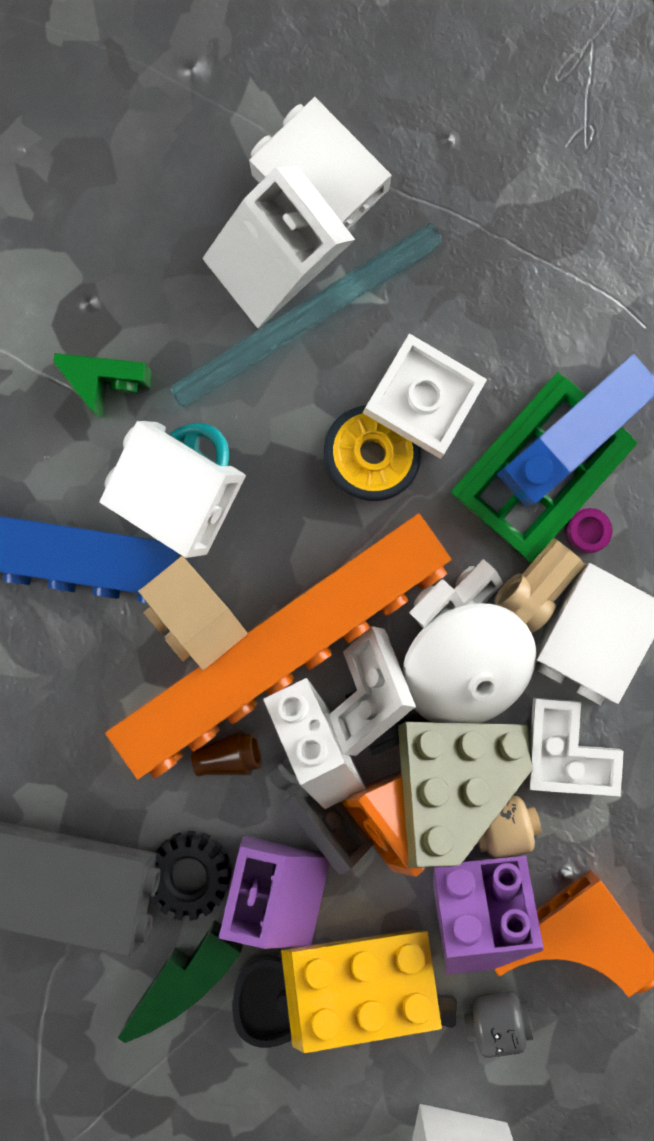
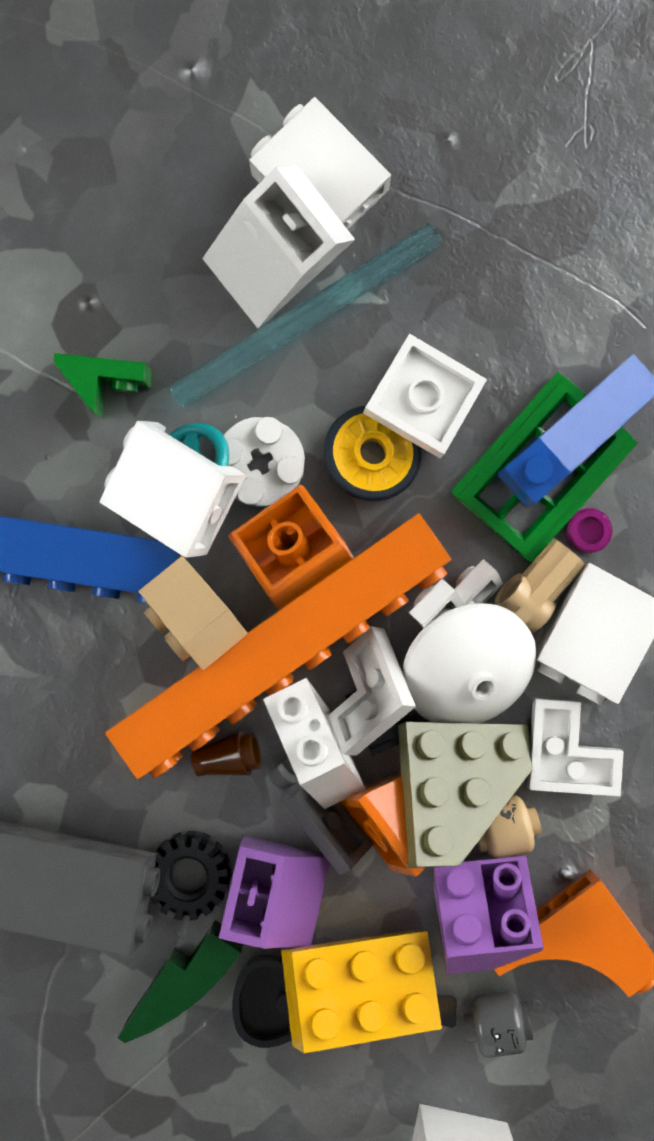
(268, 437): none -> white plate
(289, 521): none -> orange brick

